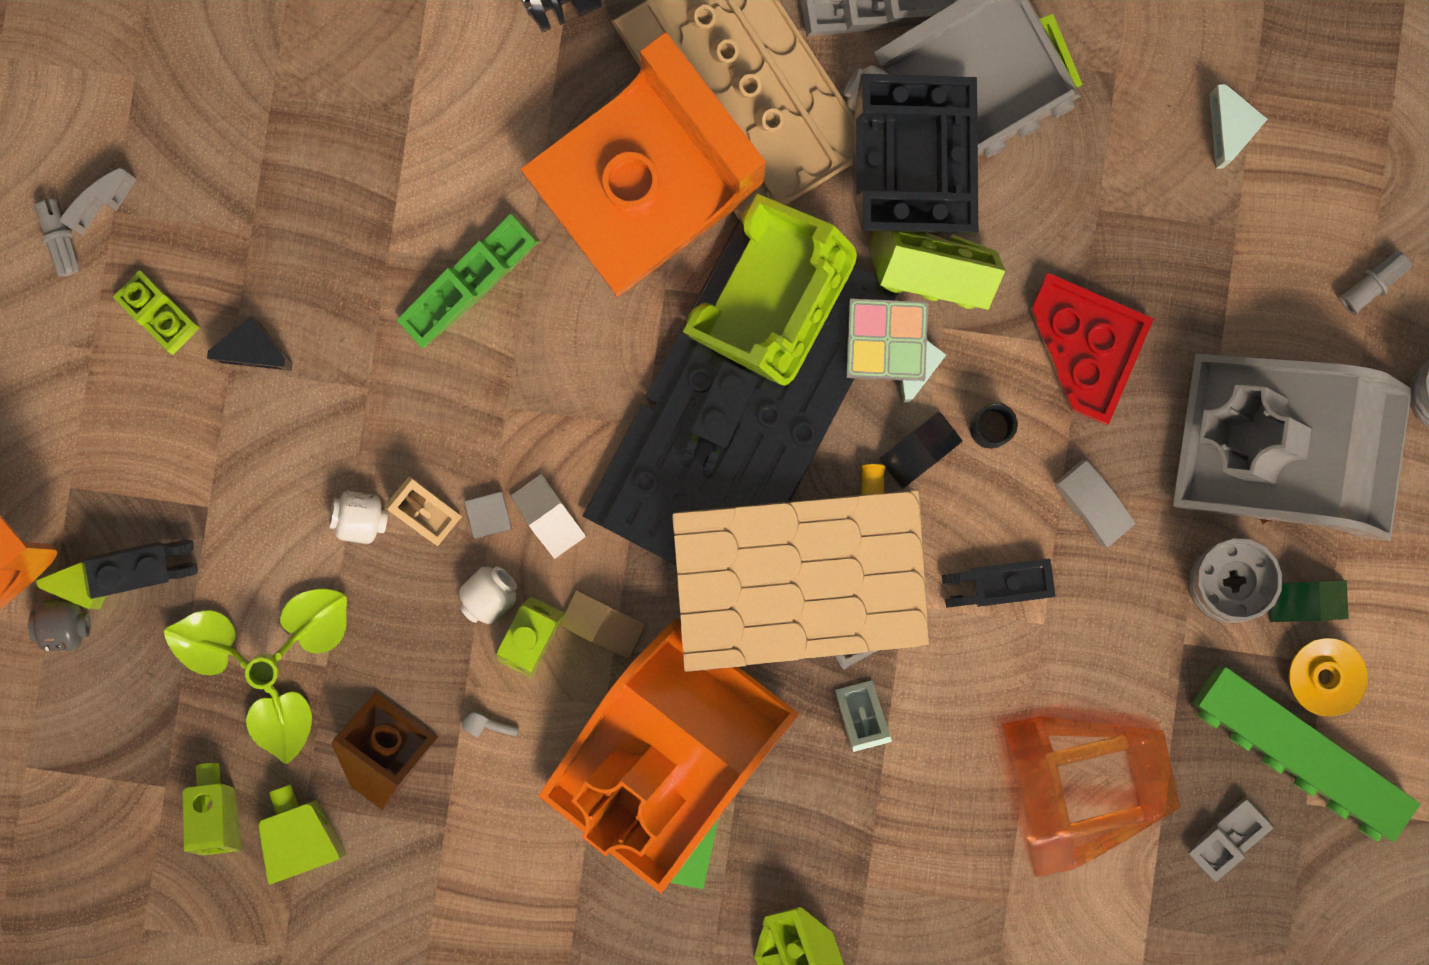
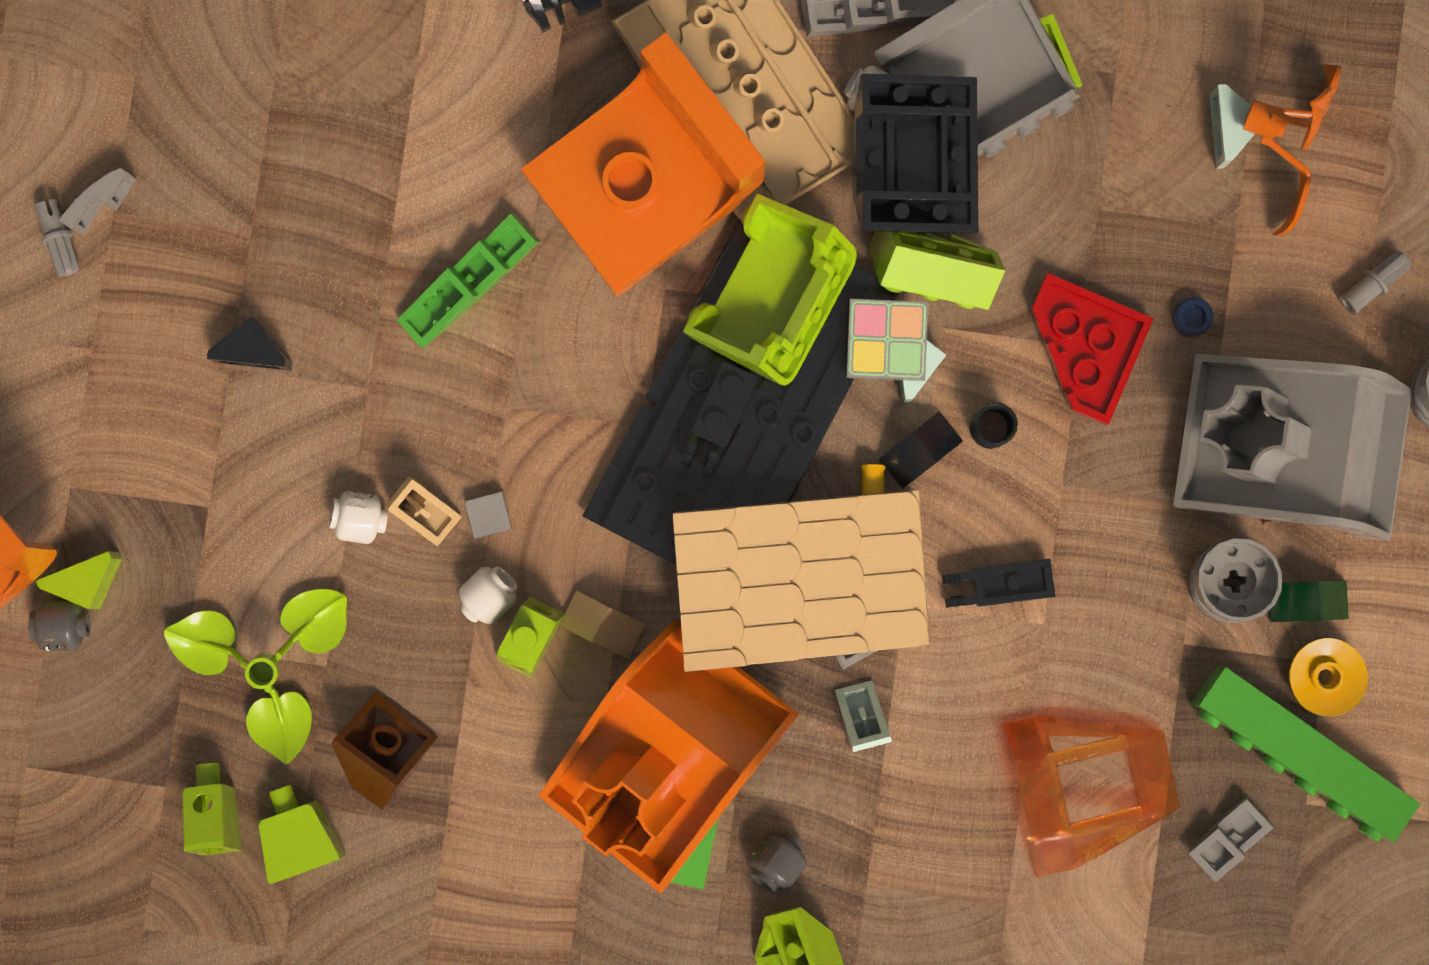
(135, 568): black hinge -> none
(156, 312): lime slope -> none
(477, 721): light grey hand -> none
(547, 516): white slope -> none
(777, 862): none -> dark grey head
(1096, 503): light grey slope -> none
(1192, 317): none -> dark blue tile
(1273, 120): none -> orange plant

